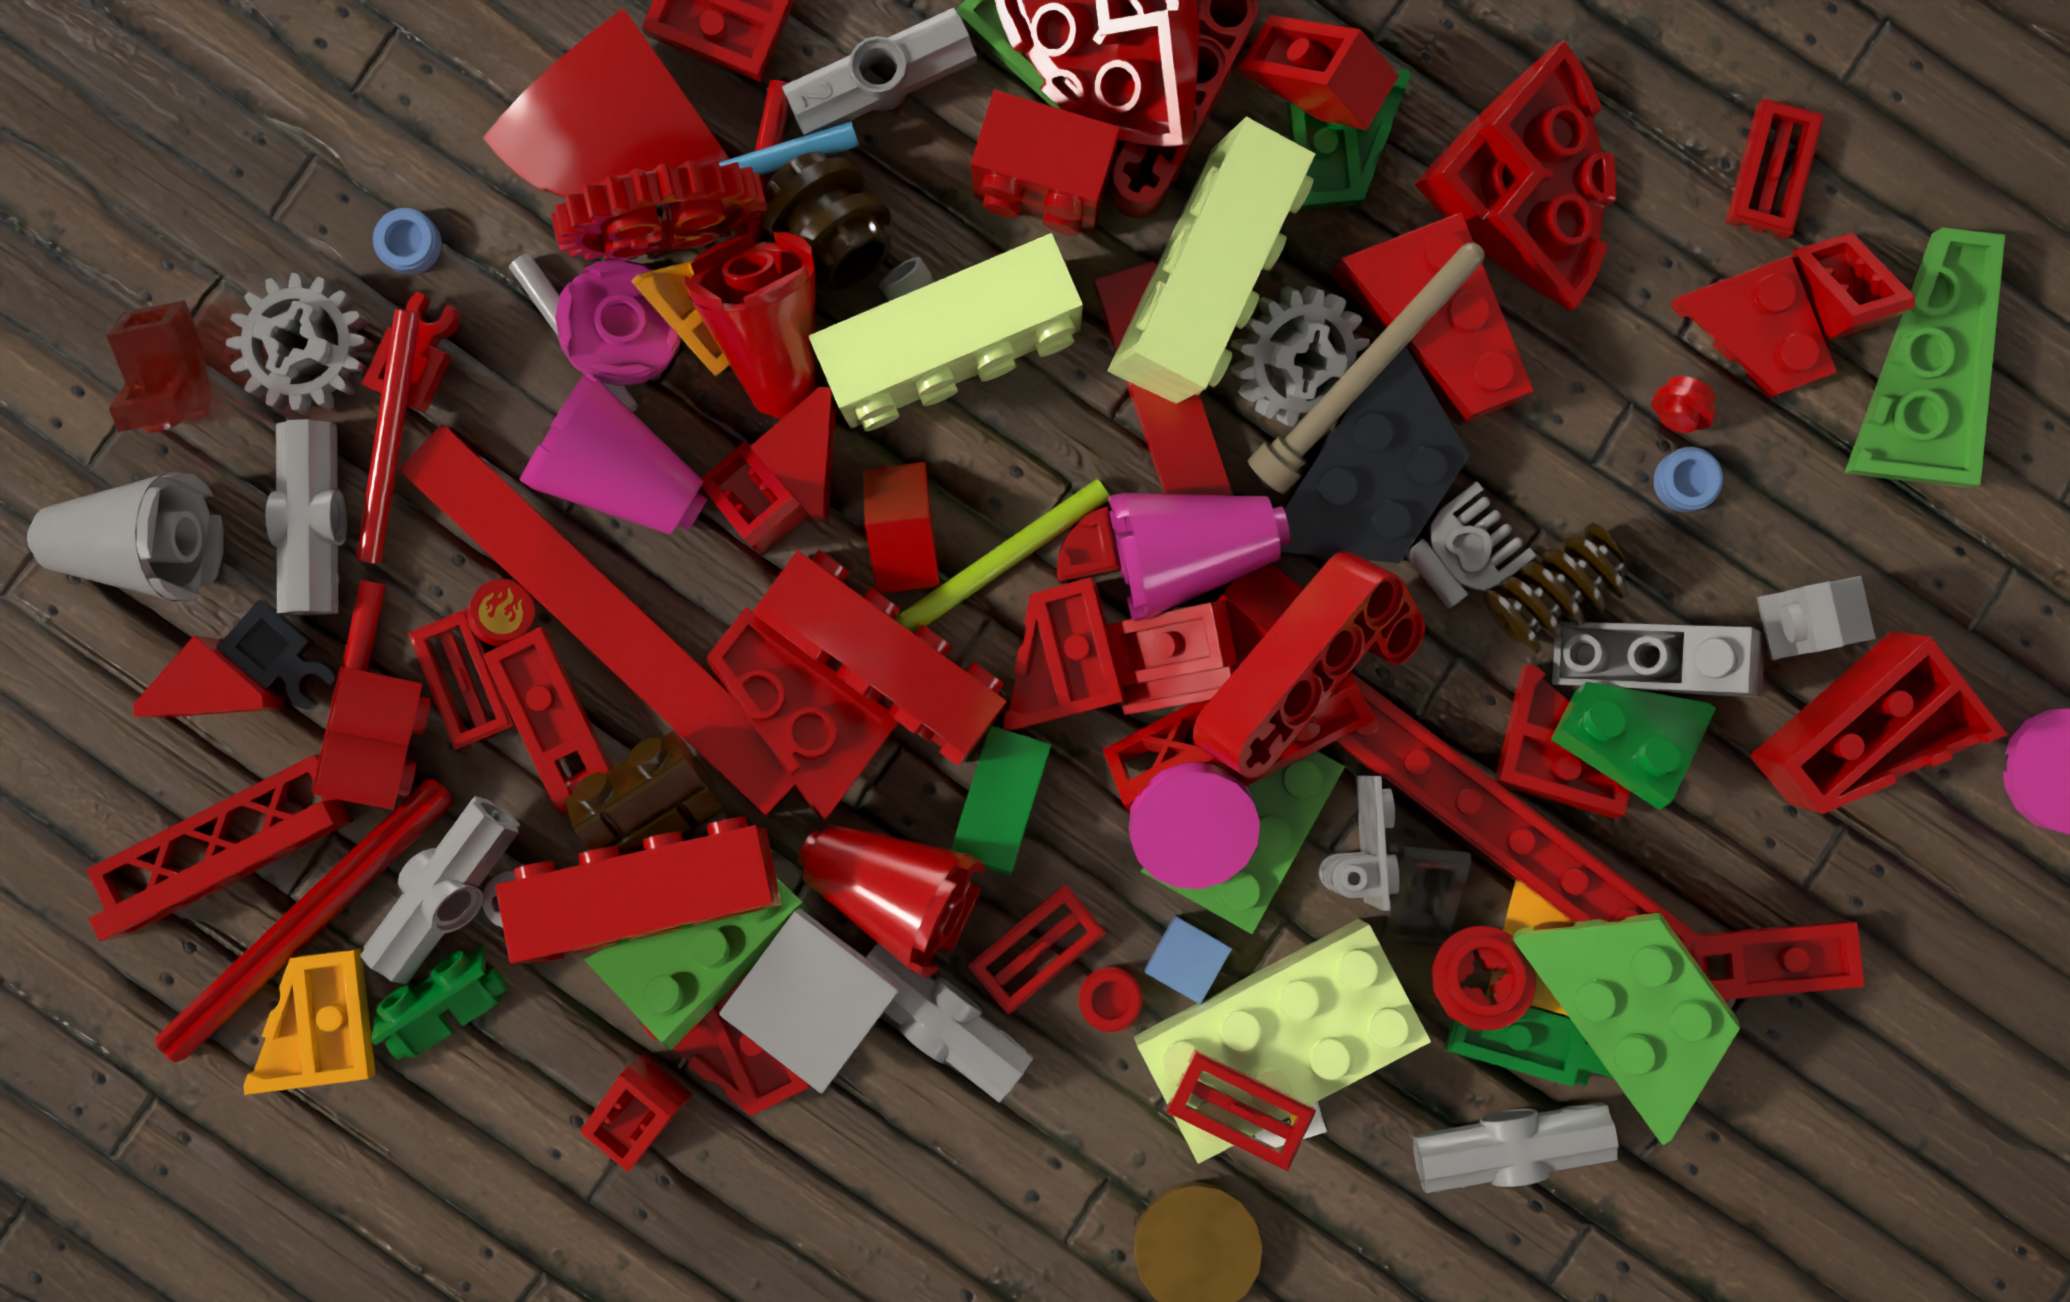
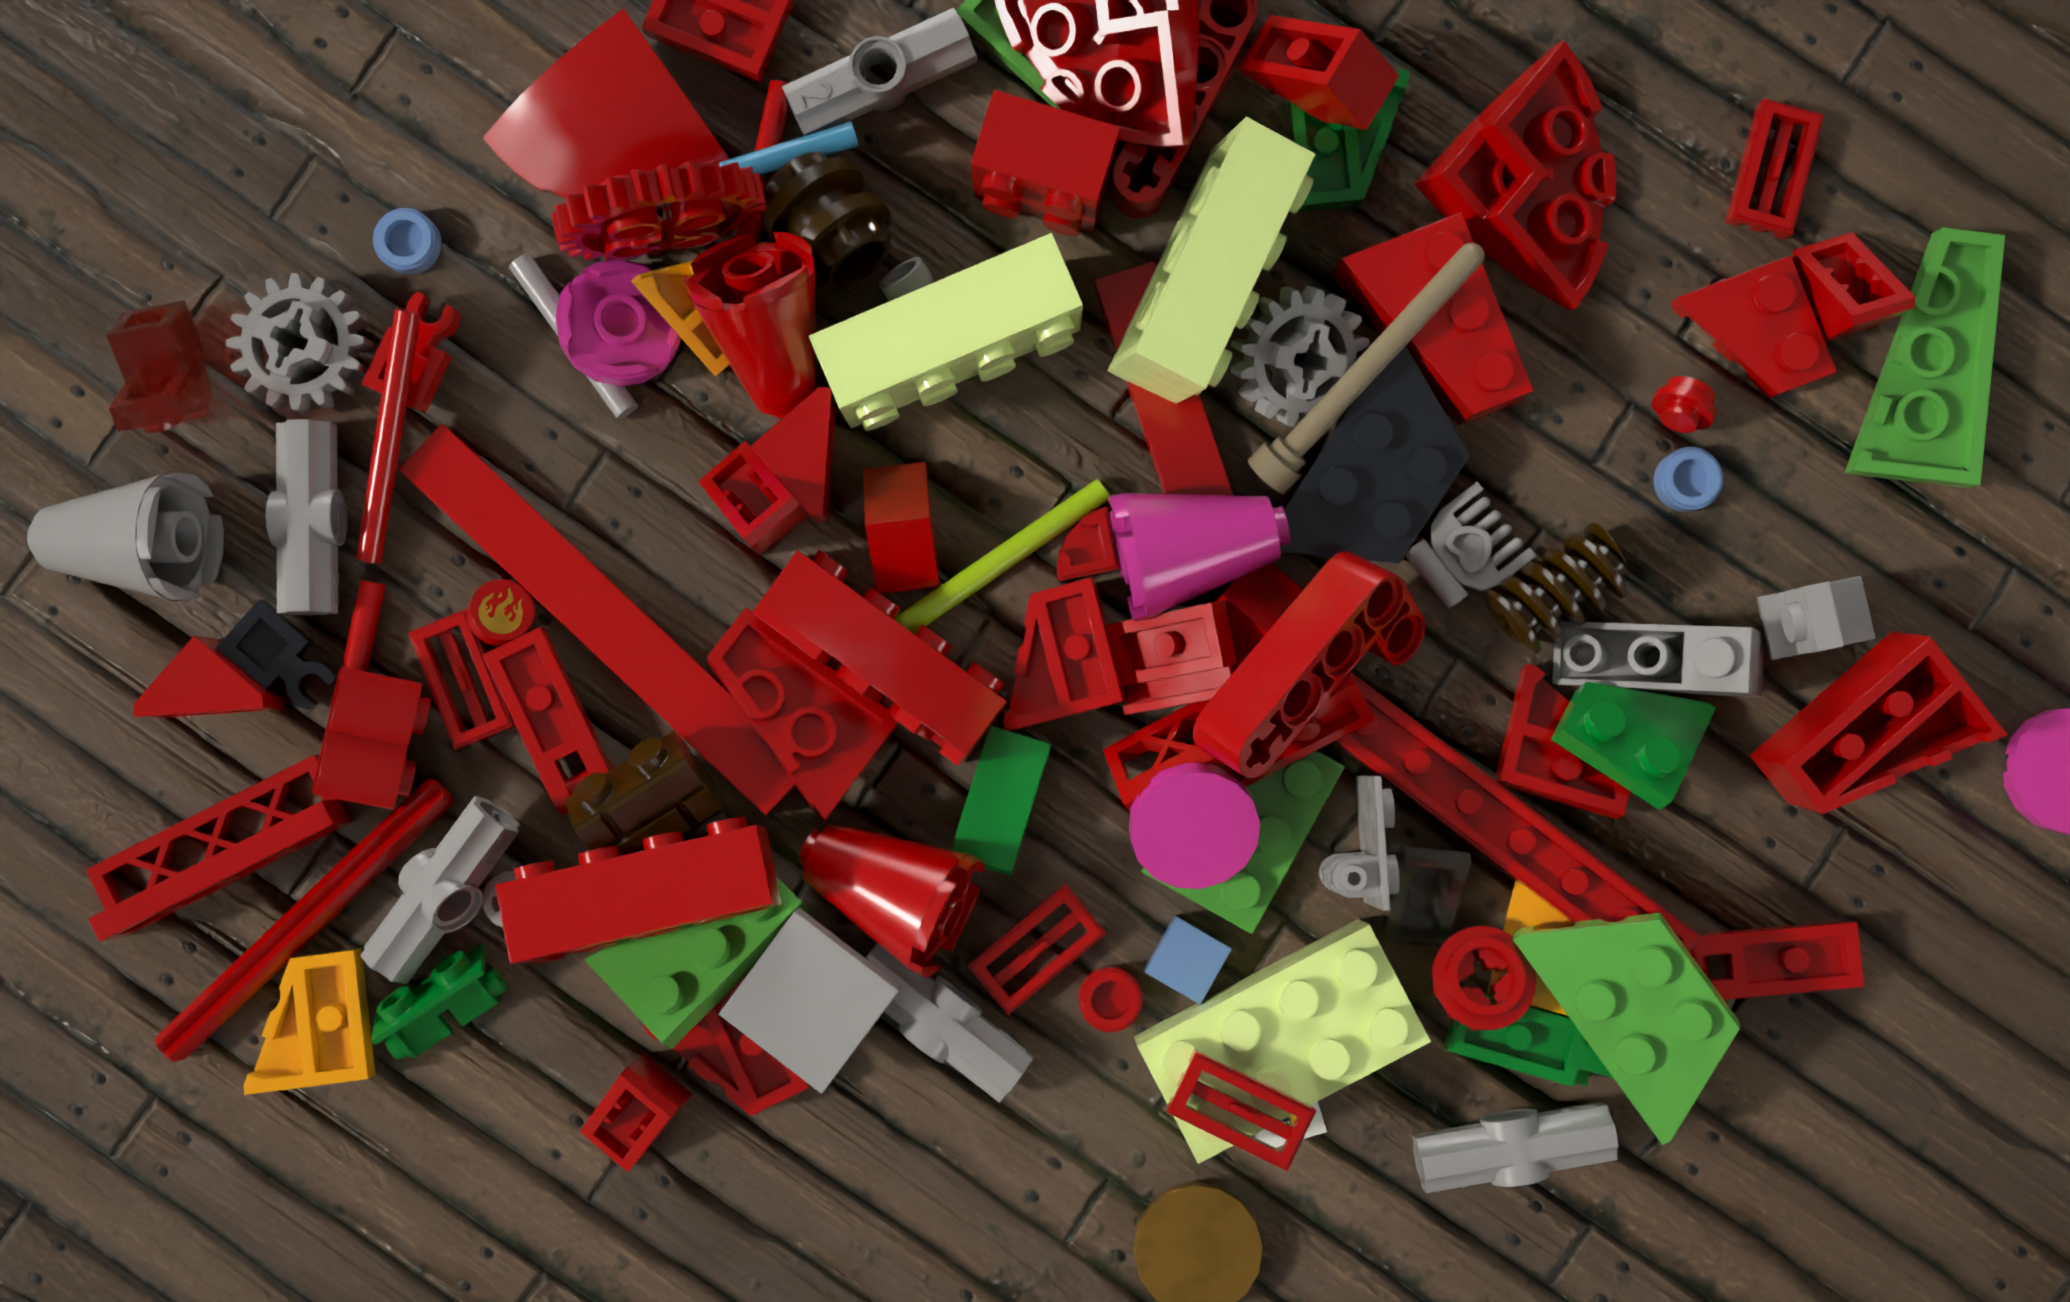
(613, 463): dark pink cone -> none

